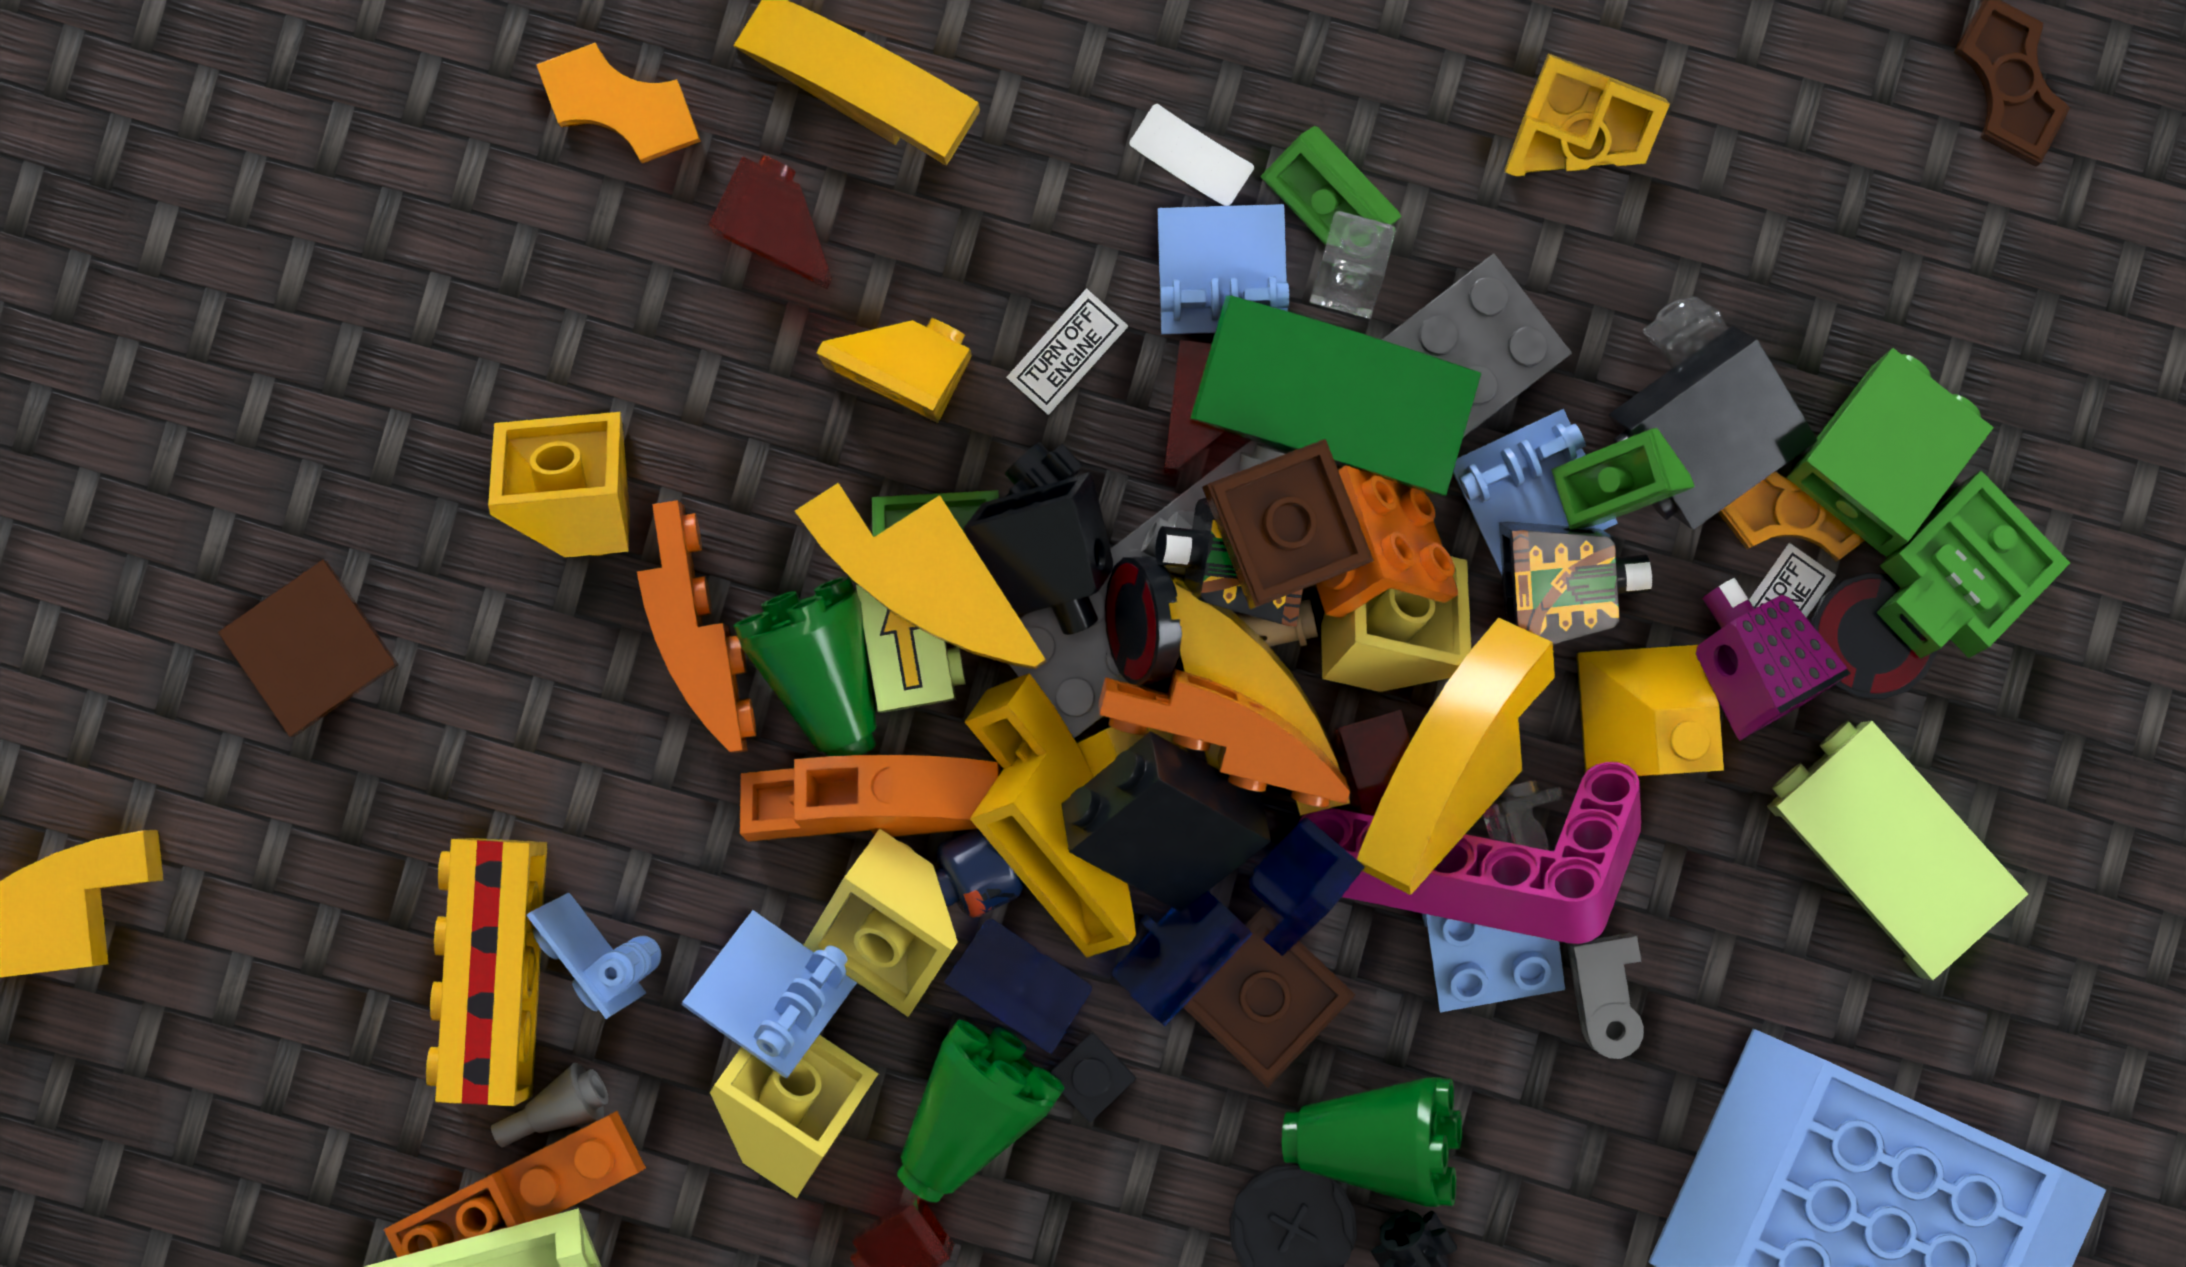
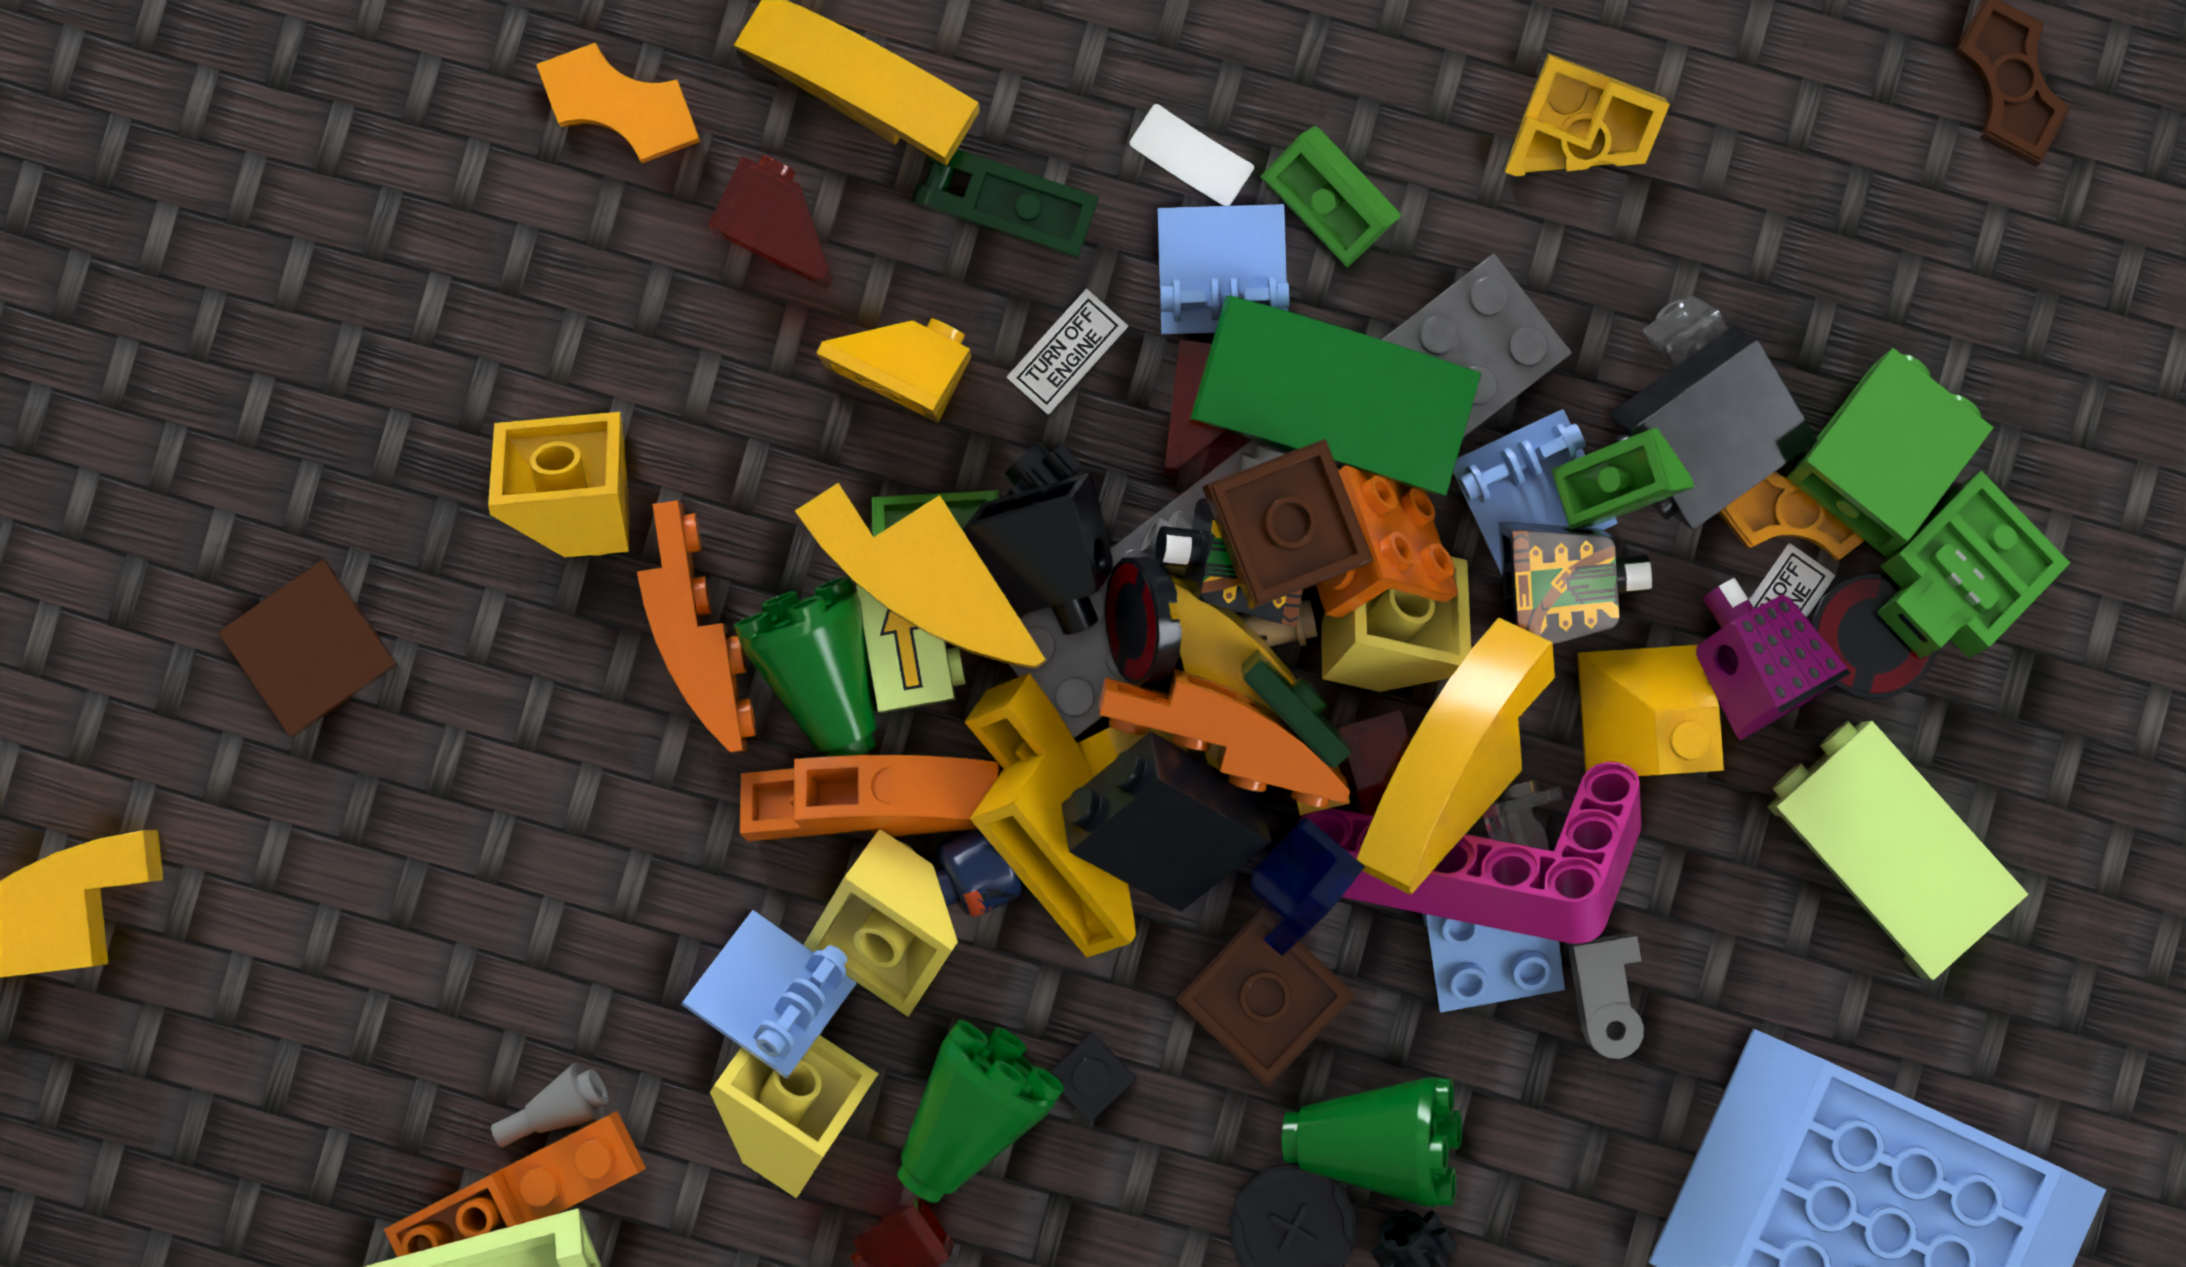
(488, 972): yellow brick -> none
(603, 976): light blue hinge -> none
(1009, 202): none -> dark green plate
(1019, 984): clear blue panel -> none
(1180, 955): clear blue panel -> none
(1298, 706): none -> dark green plate
(1353, 264): clear bracket -> none

